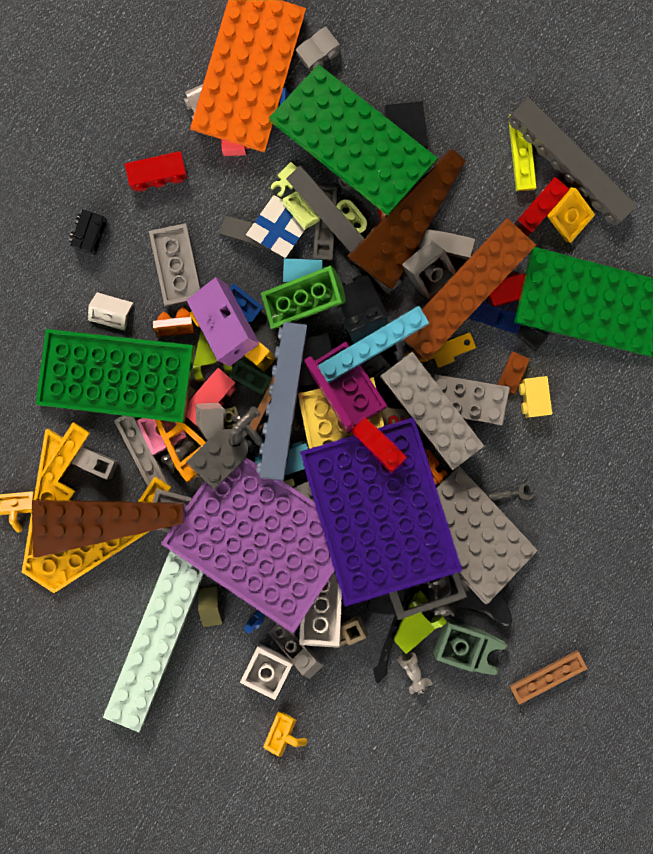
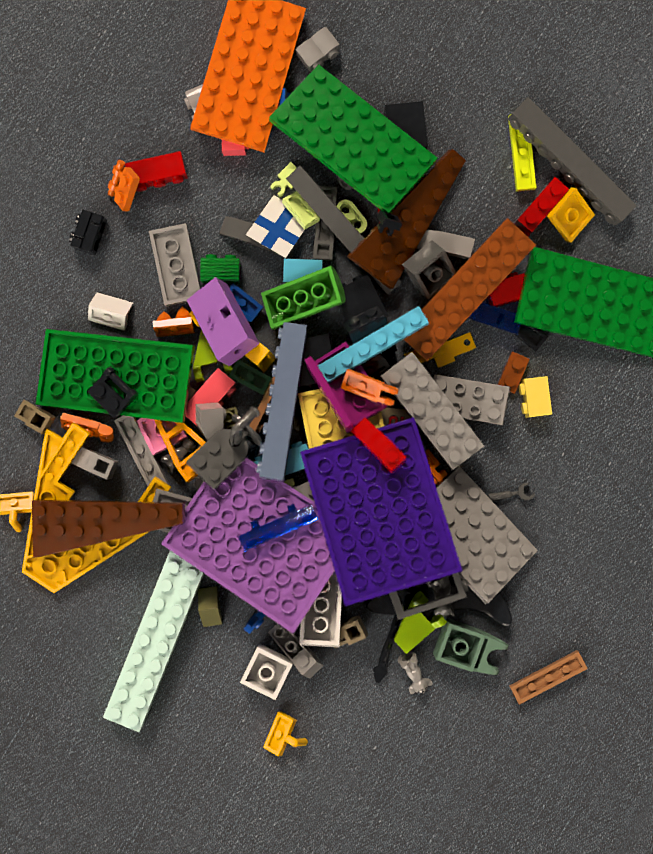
(35, 417): none -> dark tan brick
(96, 429): none -> orange hinge
(108, 397): none -> black plate
(126, 188): none -> orange plate
(225, 269): none -> green brick
(278, 527): none -> clear blue hinge
(368, 387): none -> orange hinge
(388, 220): none -> black tile

